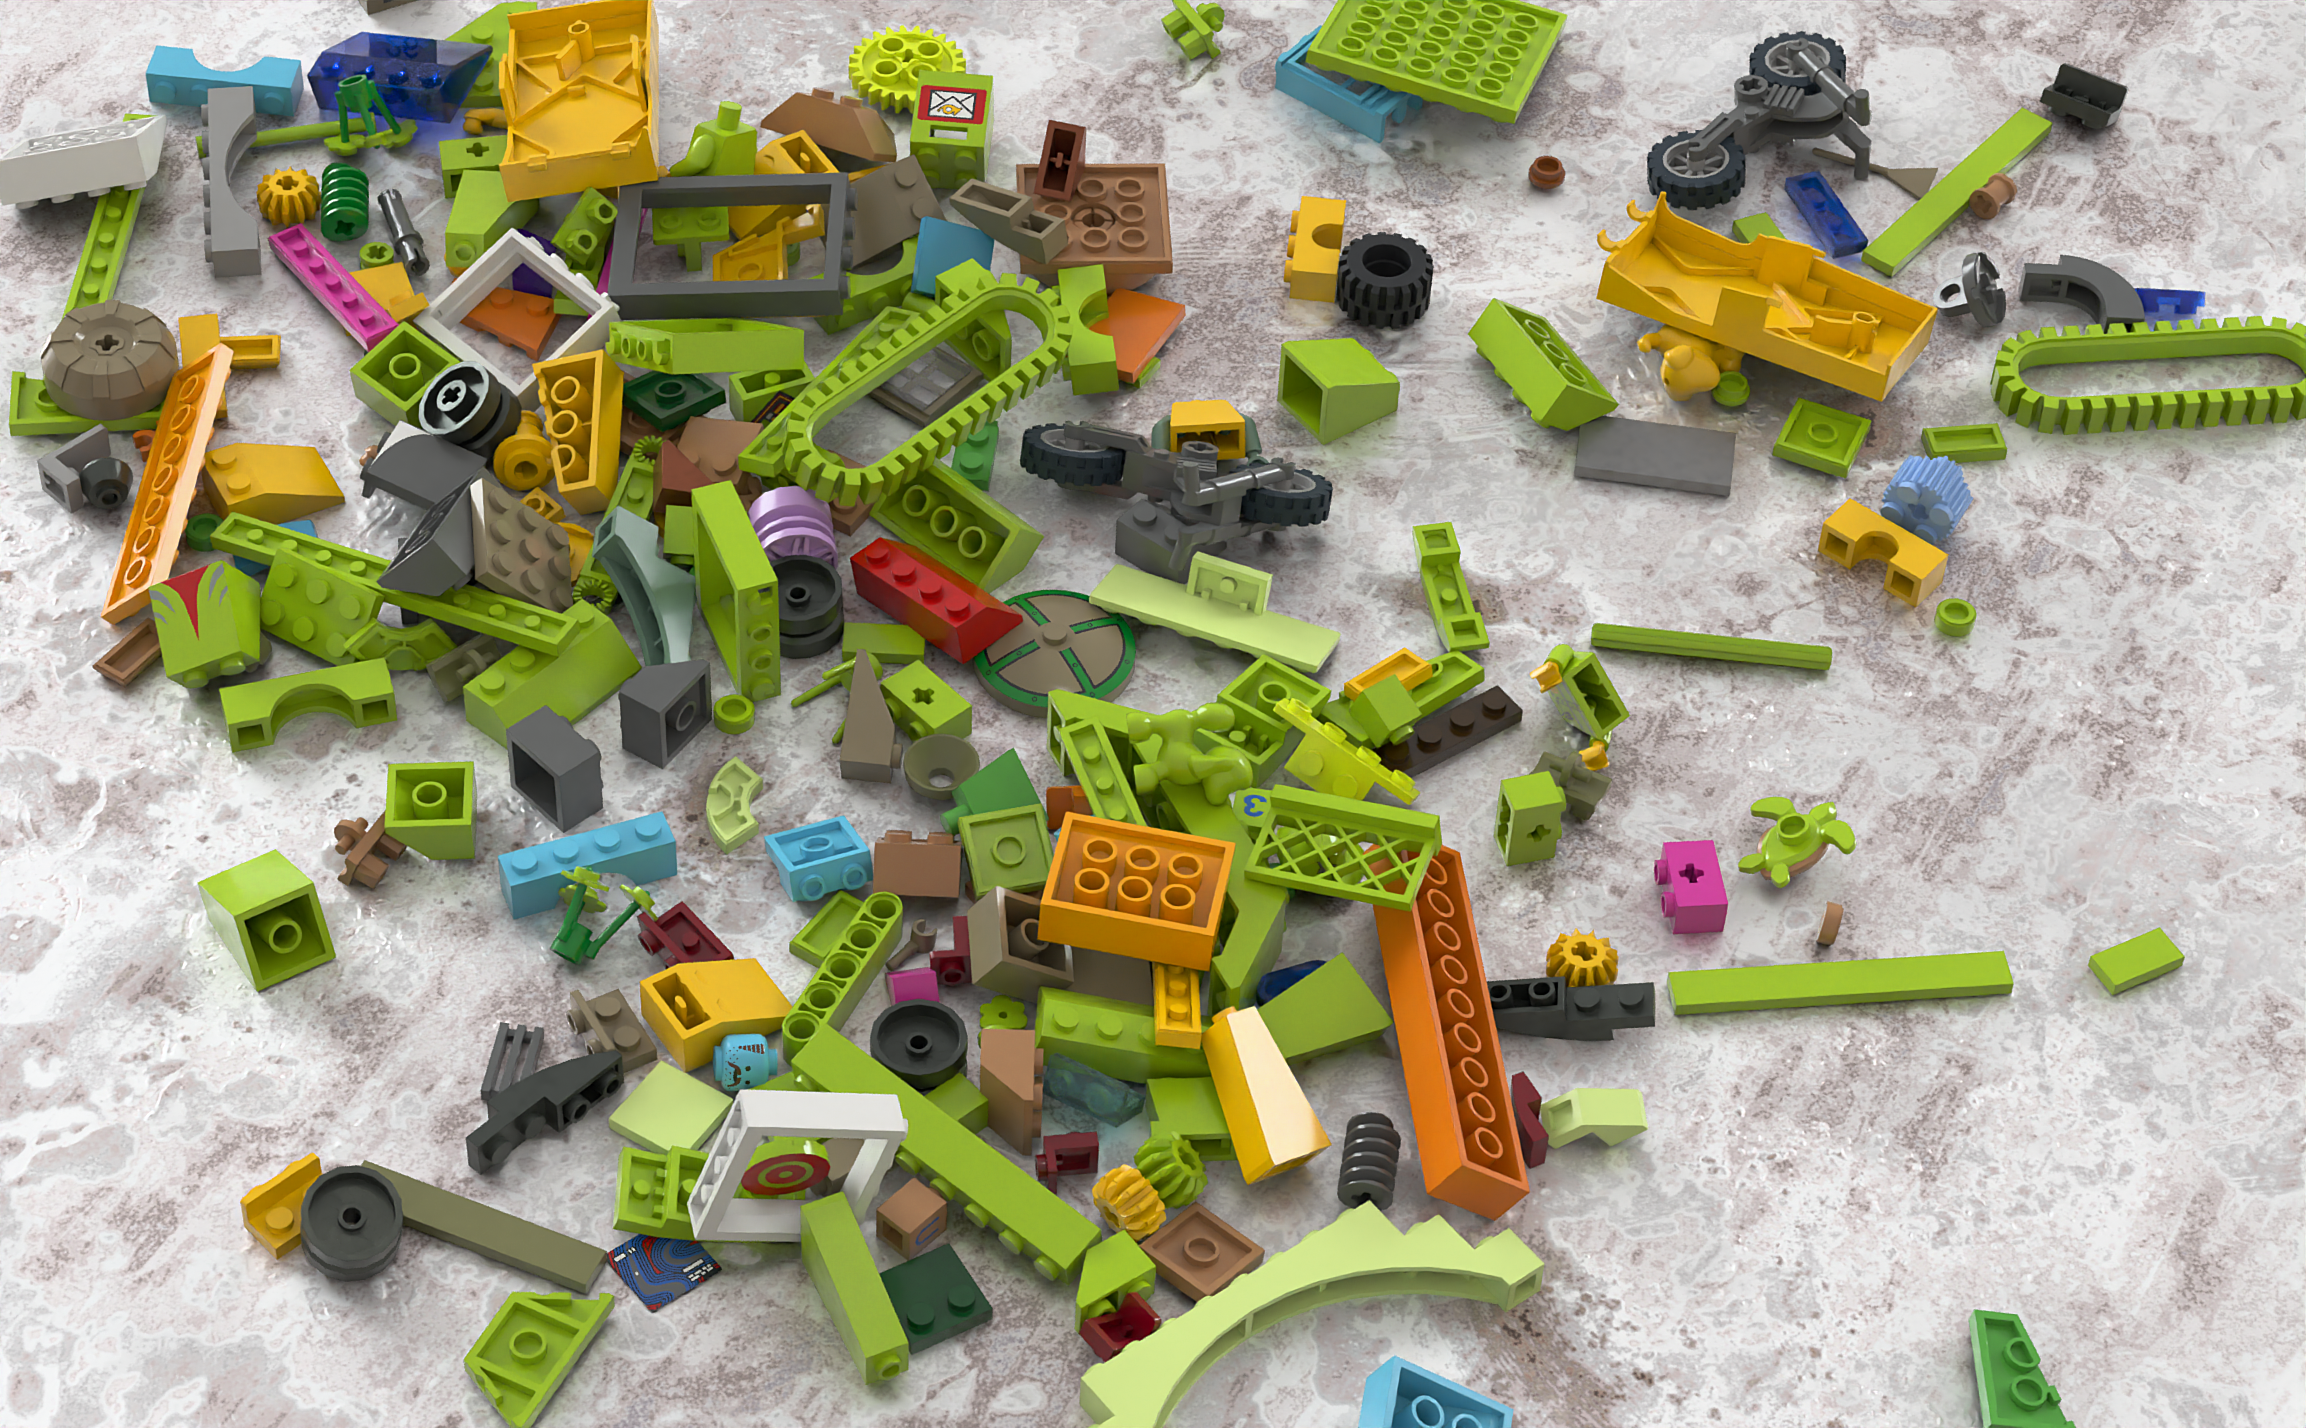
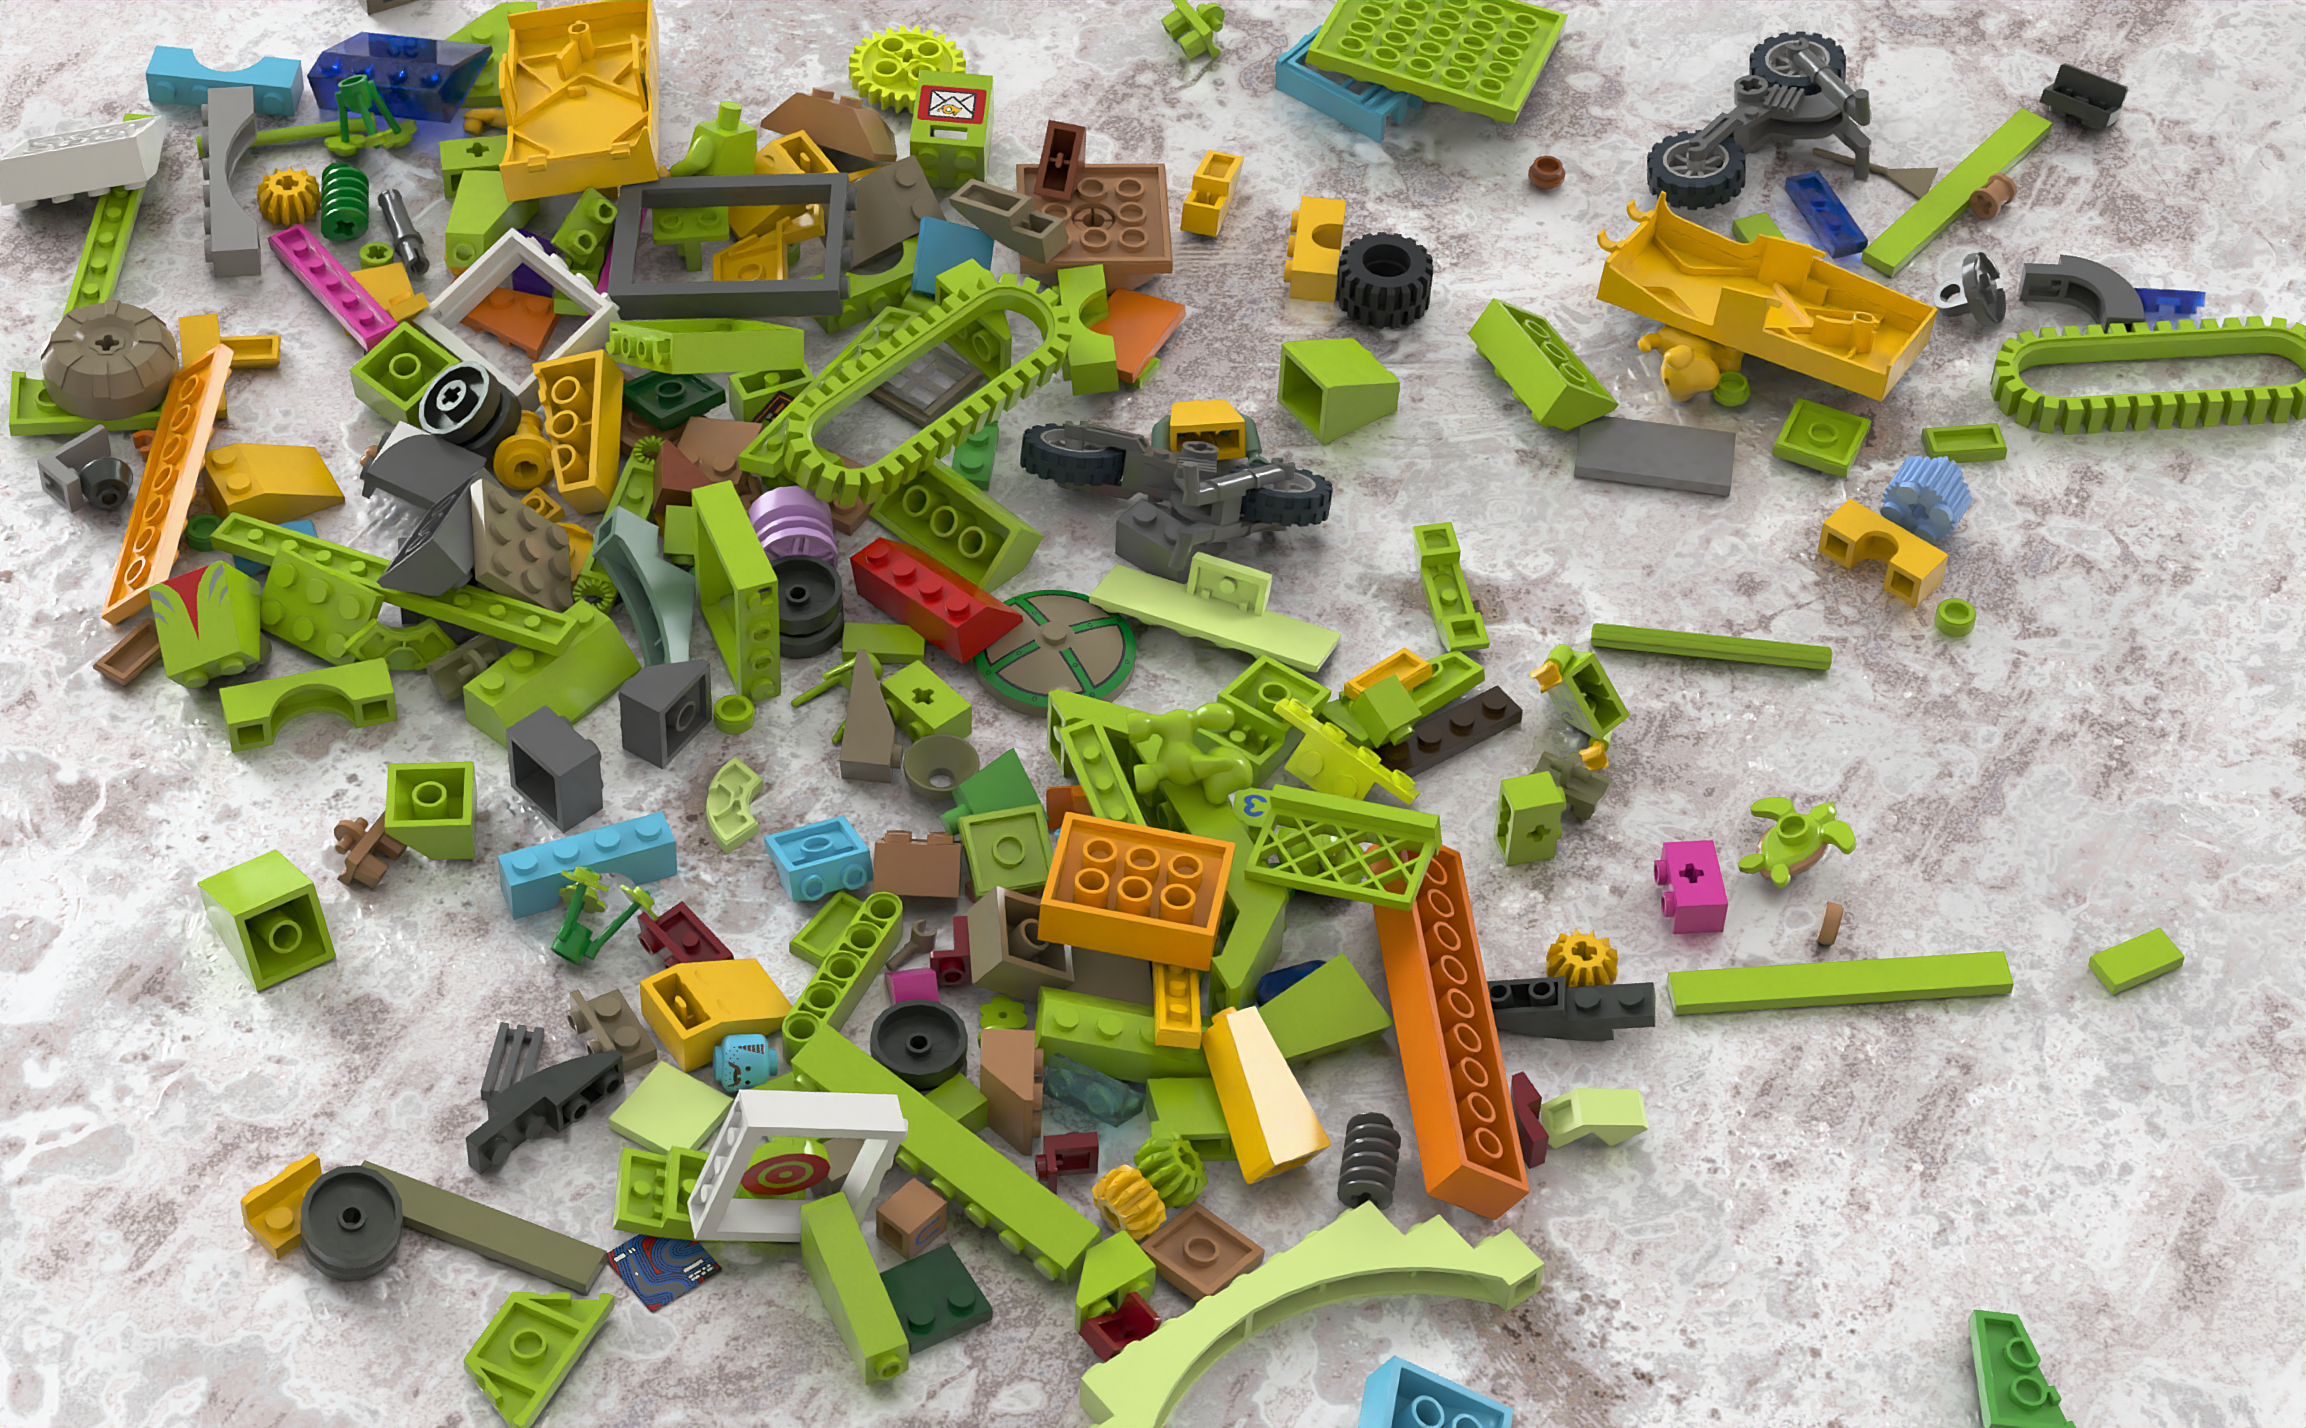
(1211, 193): none -> yellow slope

